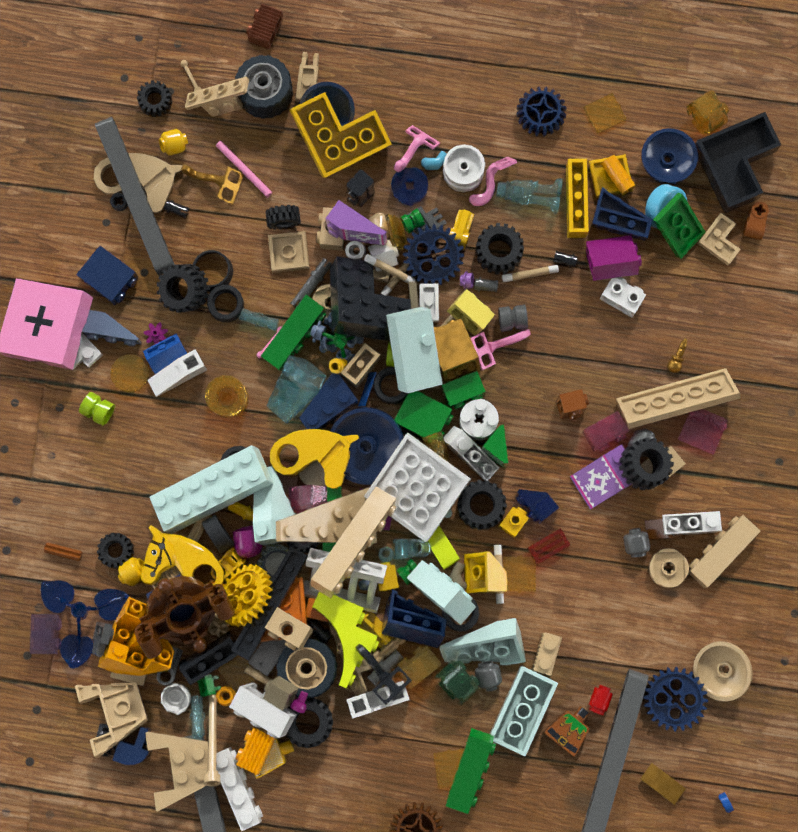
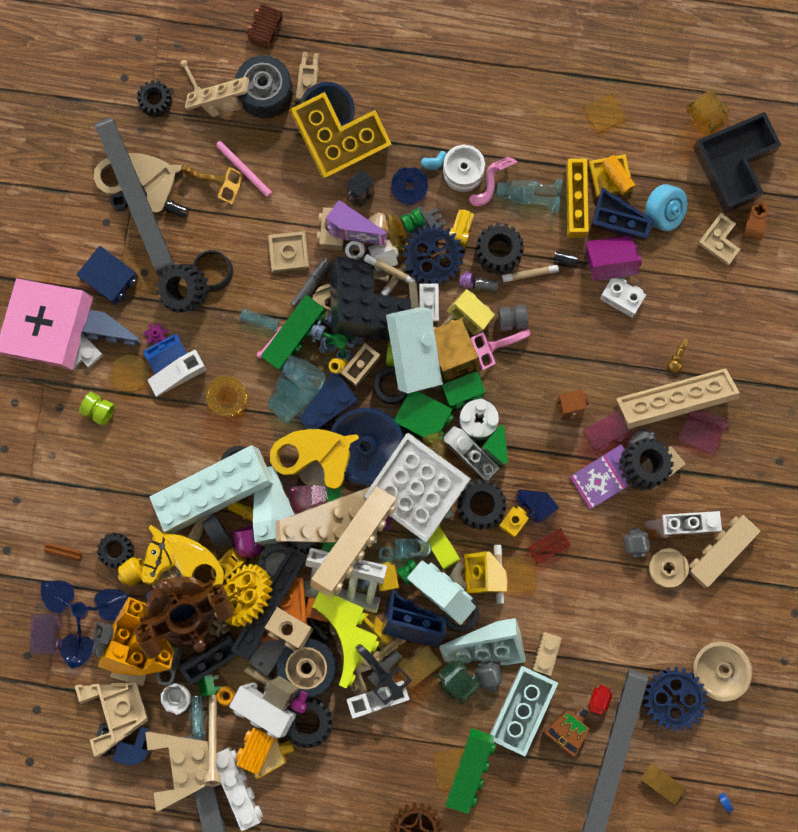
(173, 142): yellow head -> none
(220, 290): black tyre -> none
(282, 217): black tyre -> none
(367, 388): blue sticker -> none
(417, 141): bright pink piece -> none
(524, 108): dark blue gear -> none
(673, 145): dark blue dish -> none
(679, 225): green plate -> none

